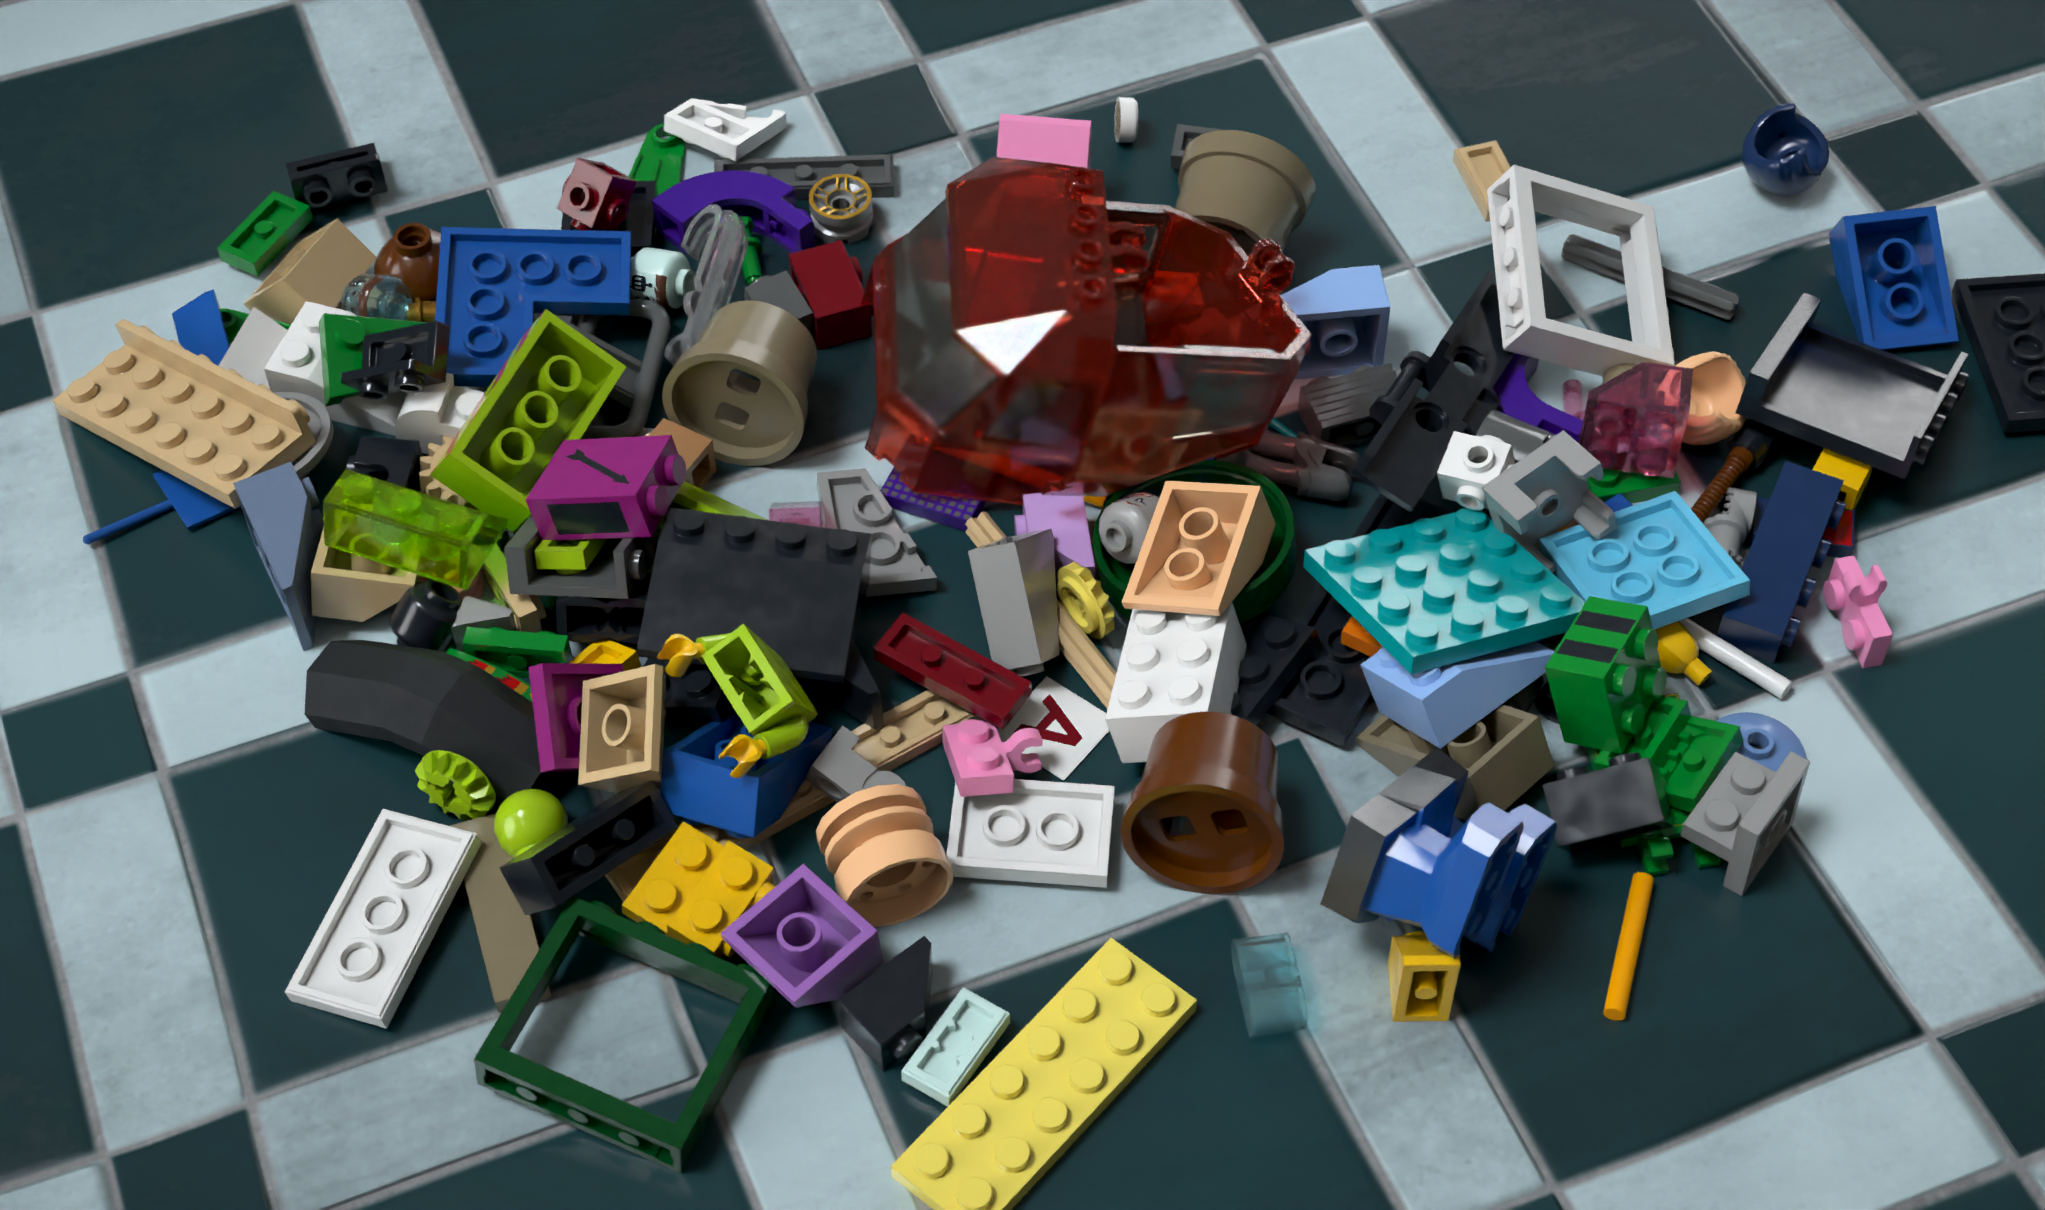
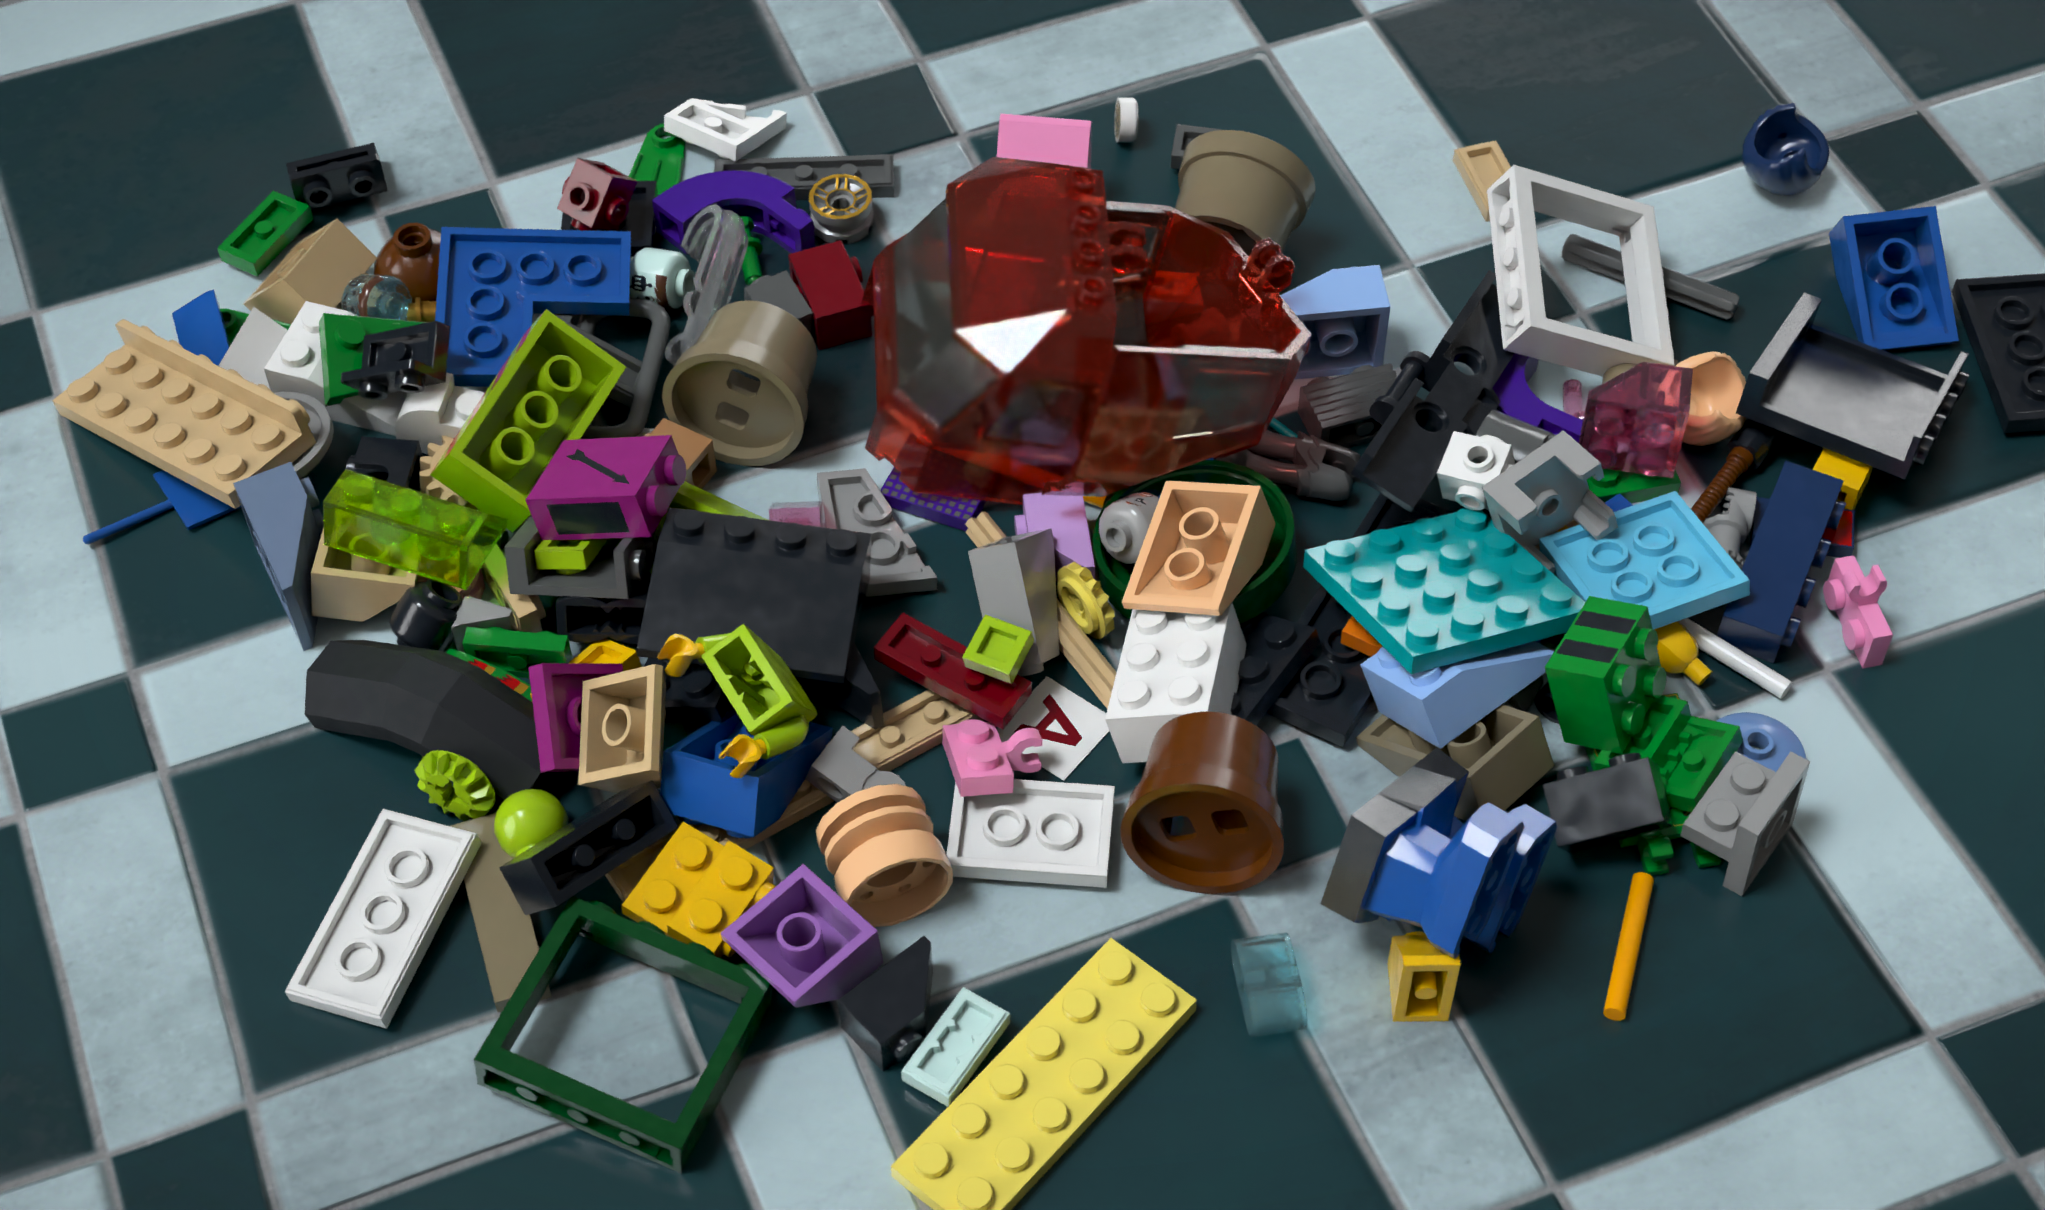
(998, 649): none -> lime plate

